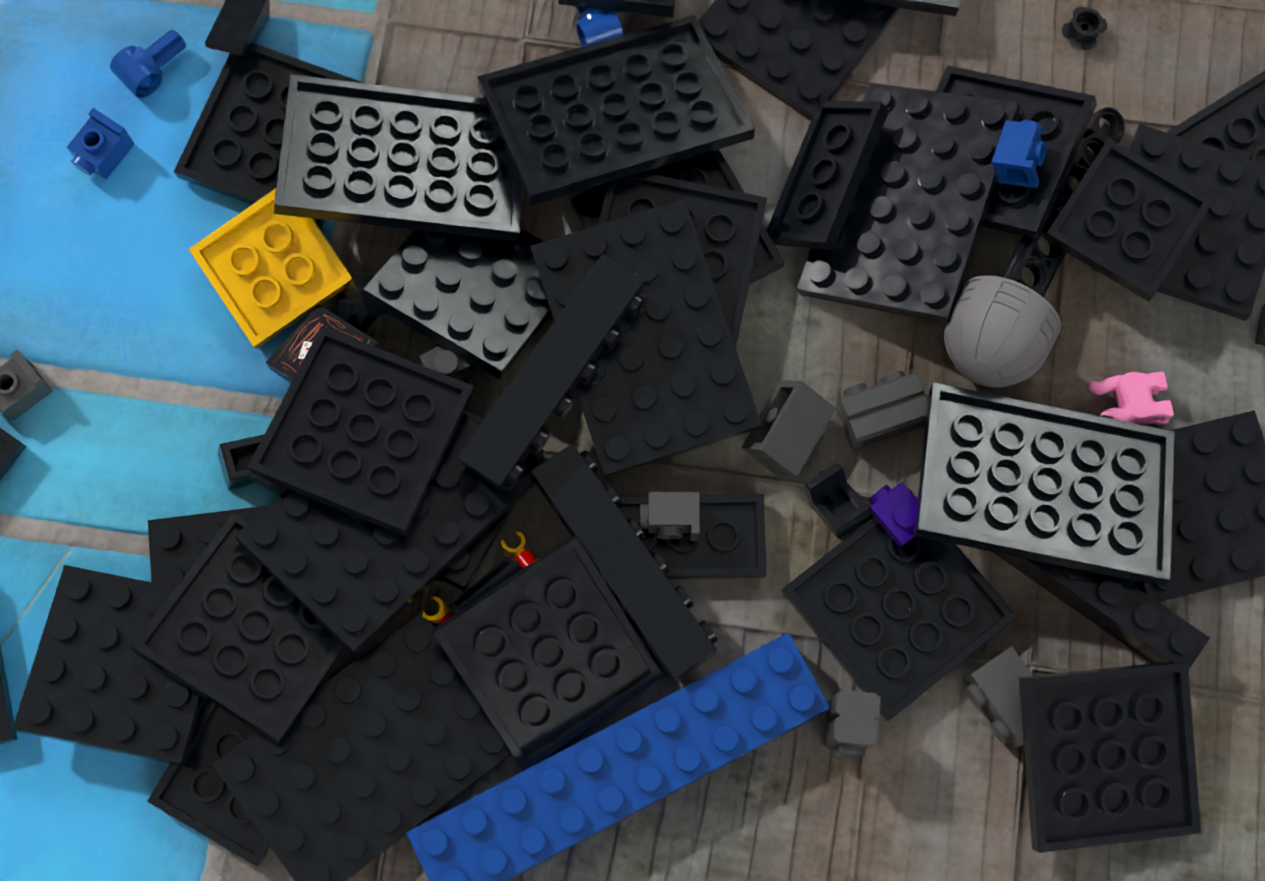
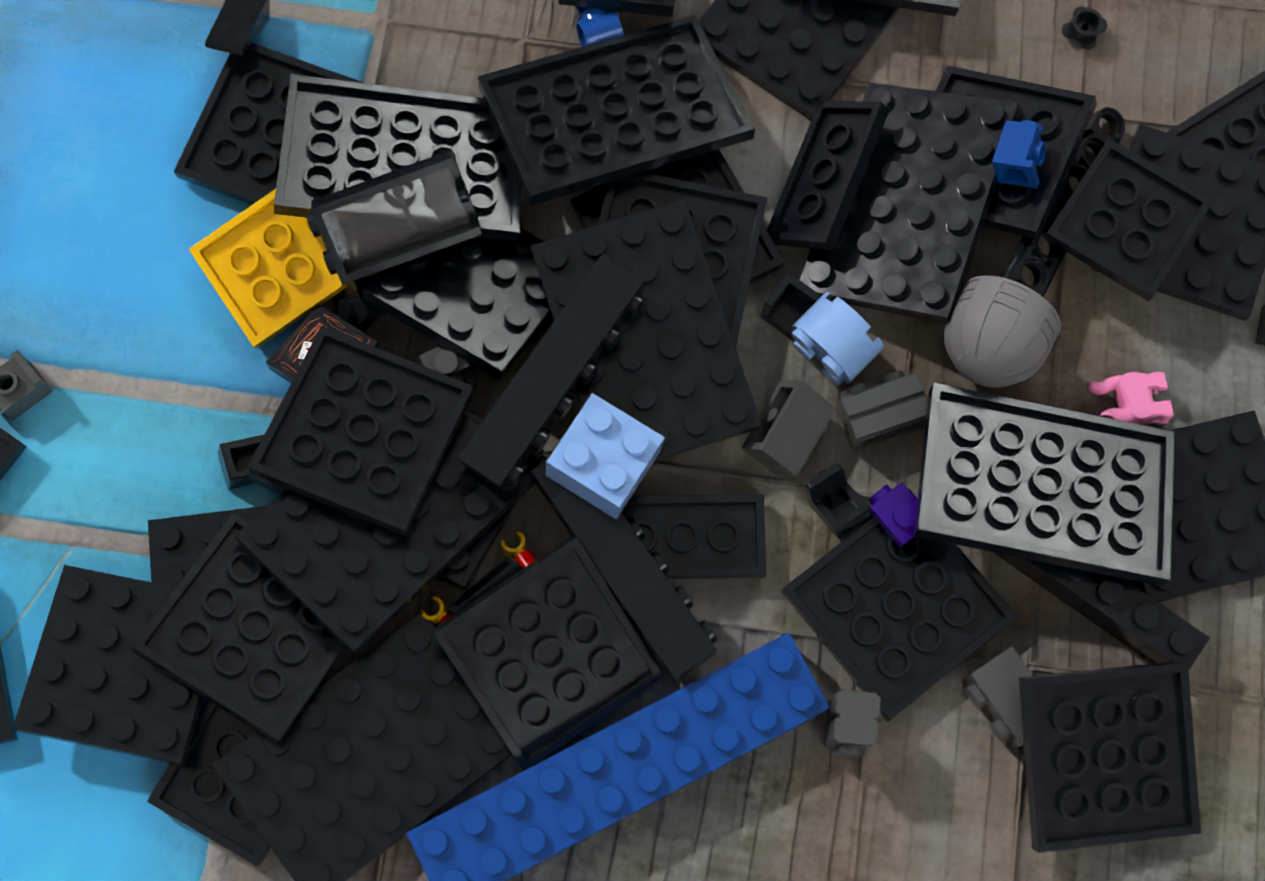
(99, 145): blue brick -> none
(141, 68): blue axle -> none
(394, 218): none -> door
(604, 456): none -> light blue brick
(671, 514): dark grey brick -> none
(788, 304): none -> black panel
(836, 338): none -> light blue brick

